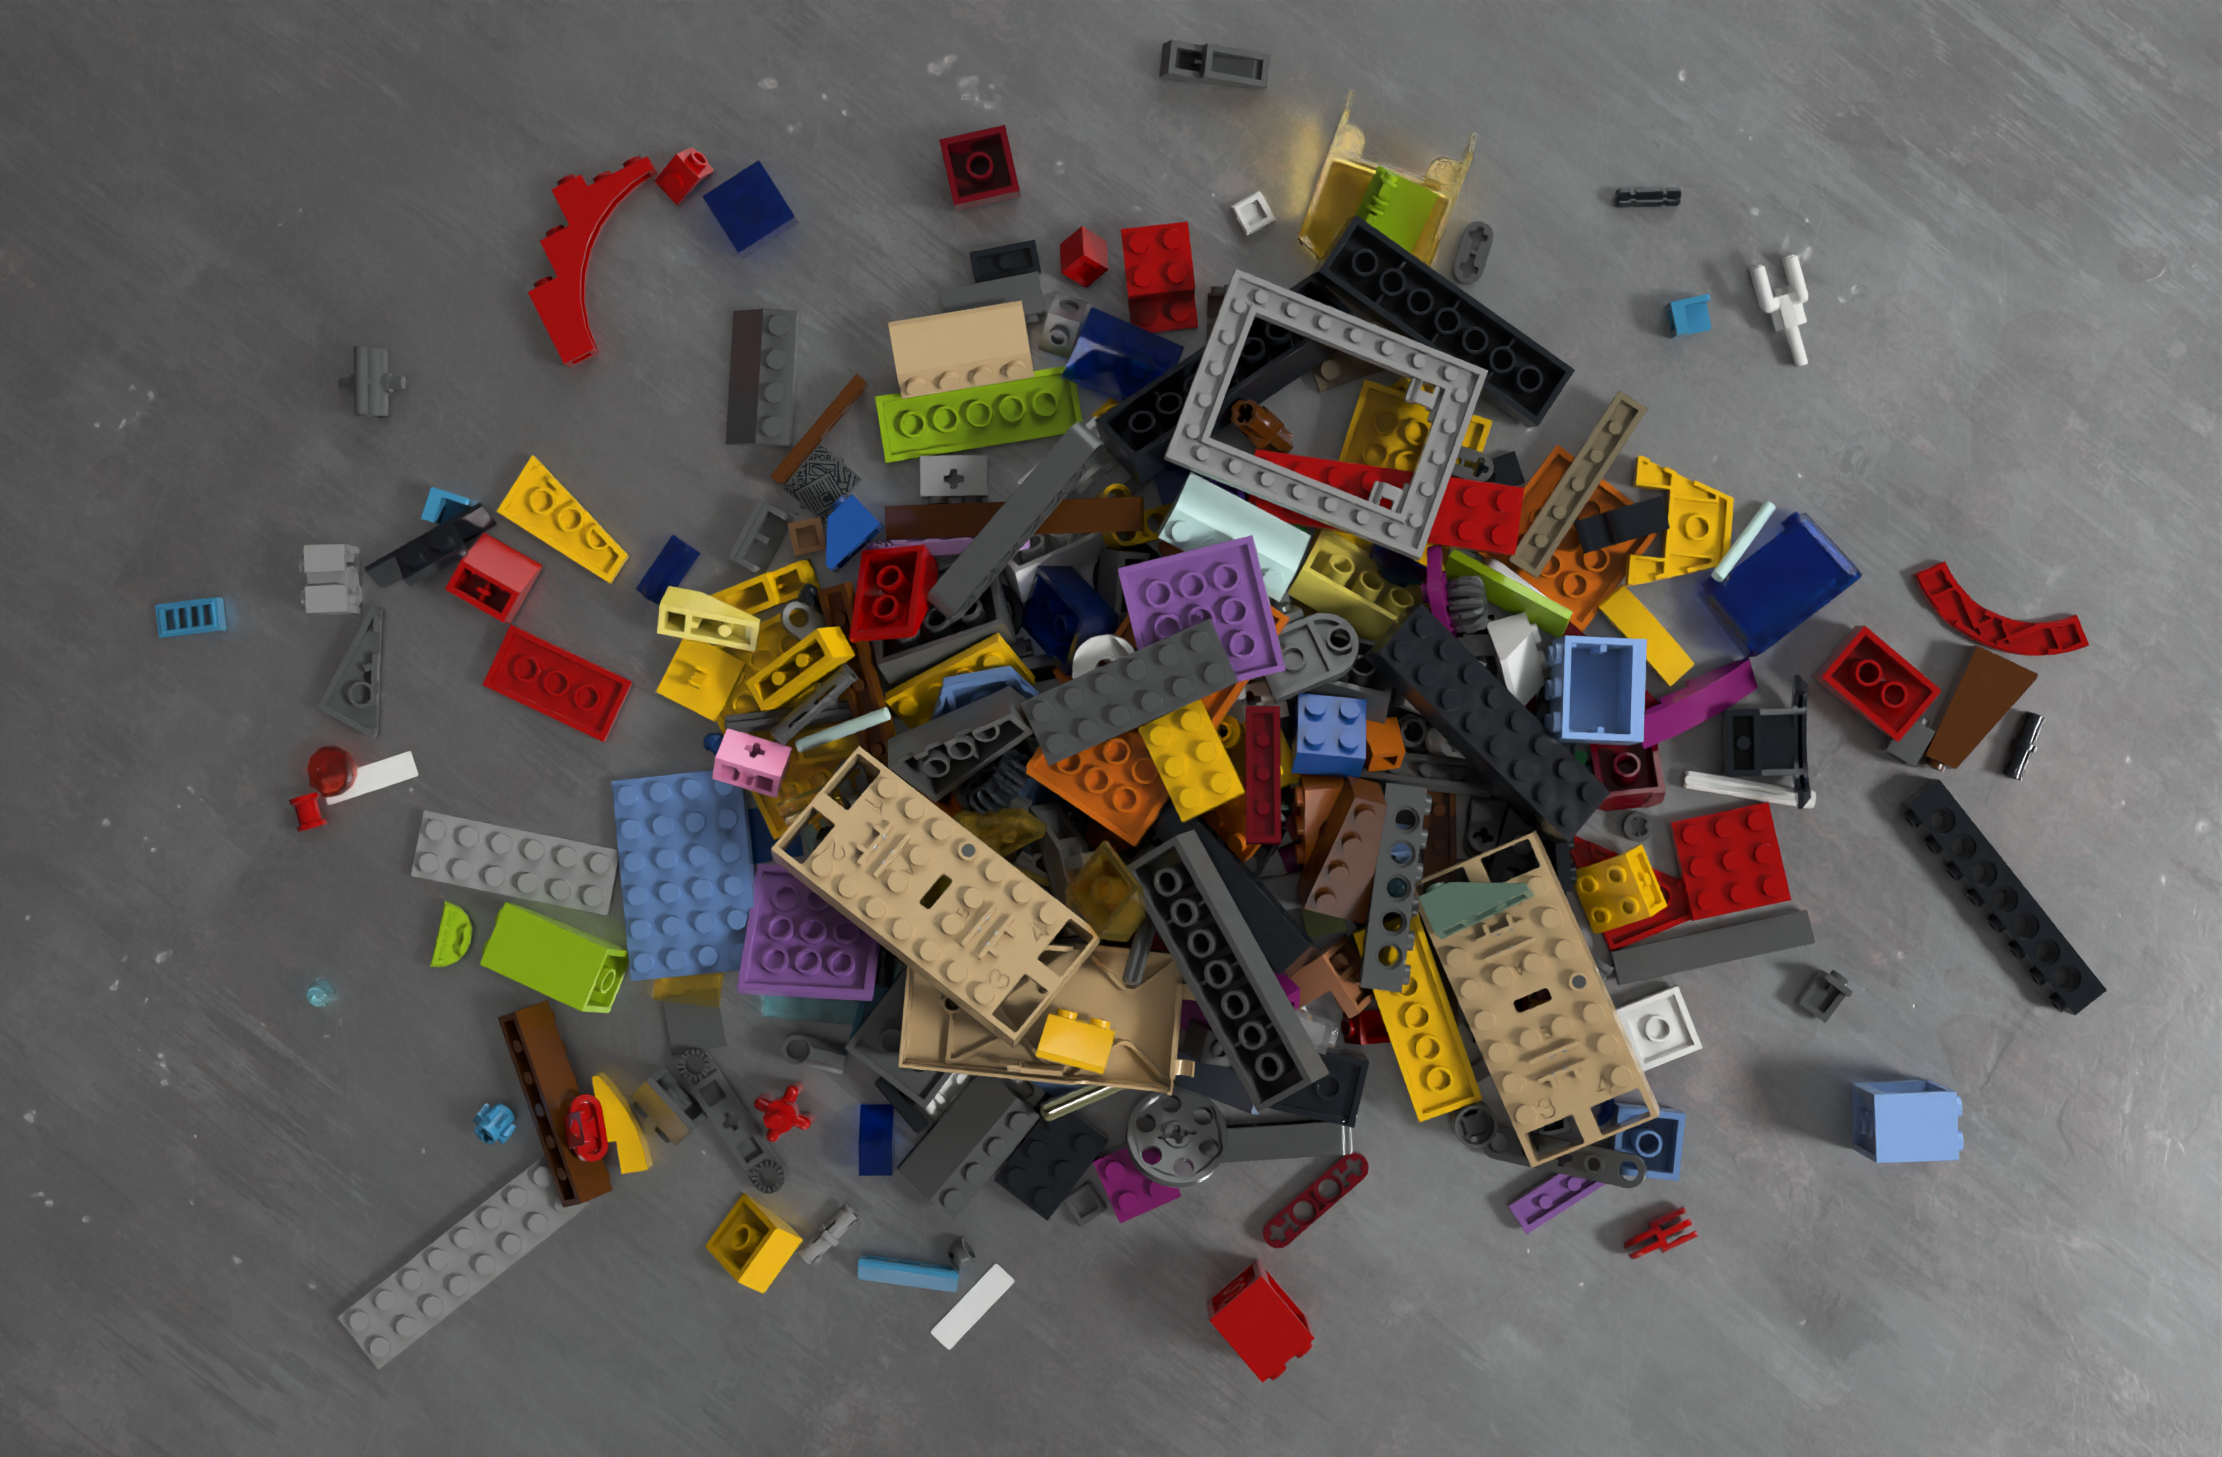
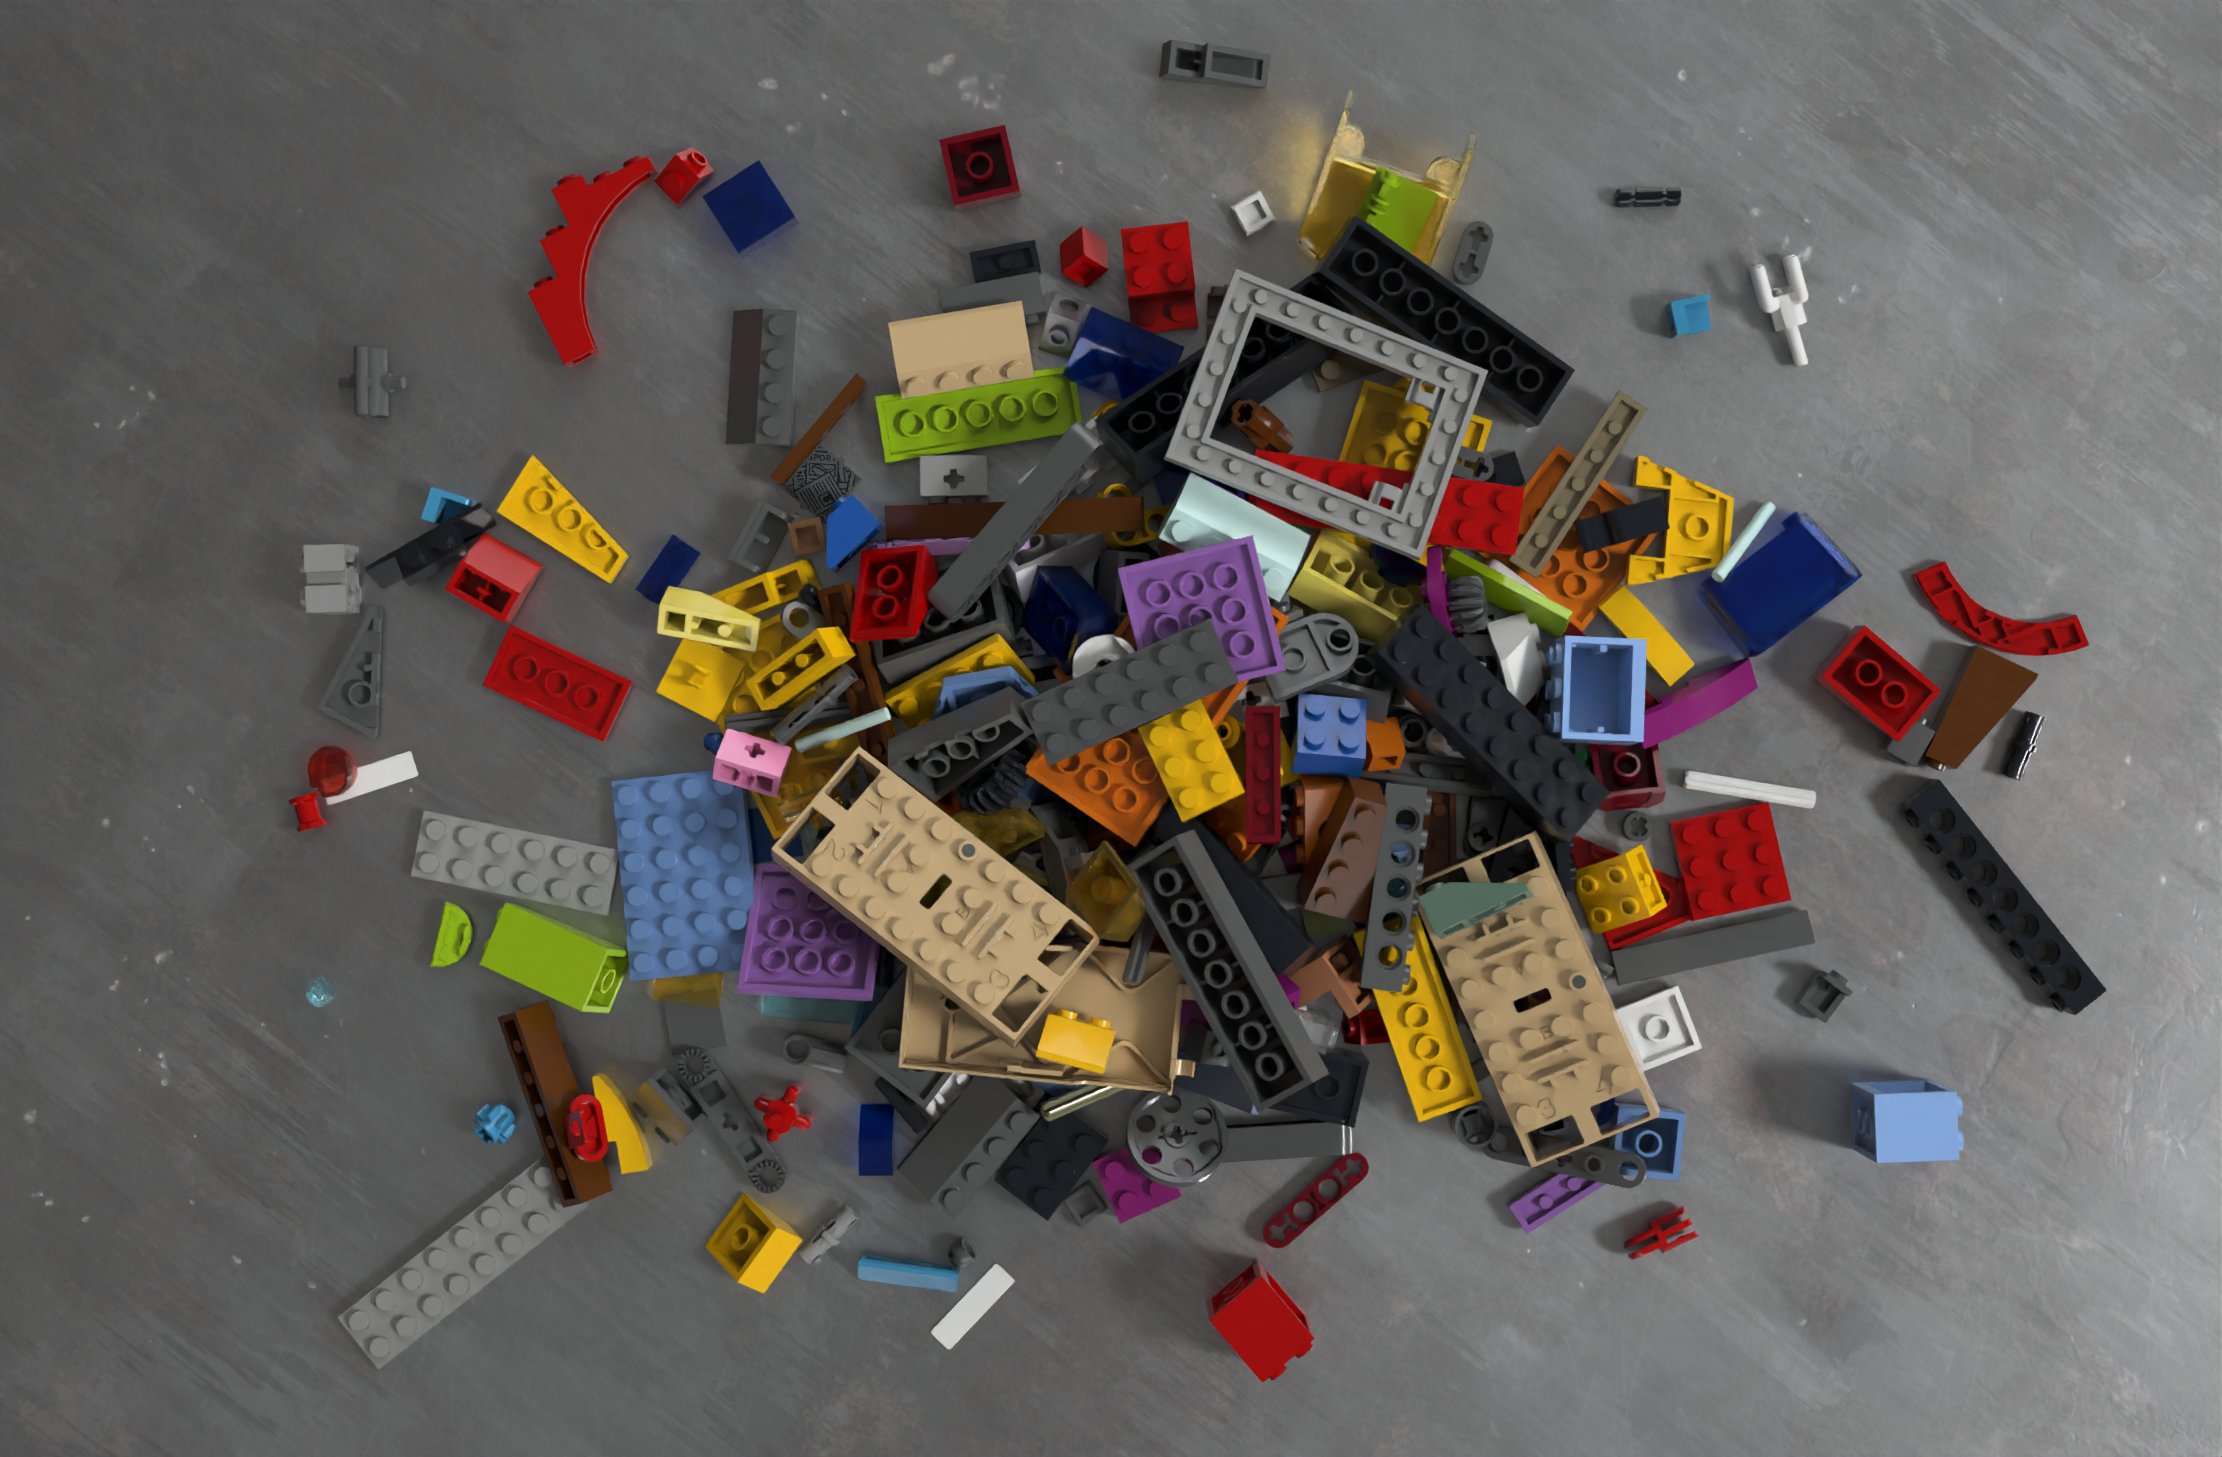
(216, 613): dark azure slope -> none
(1770, 742): black piece -> none

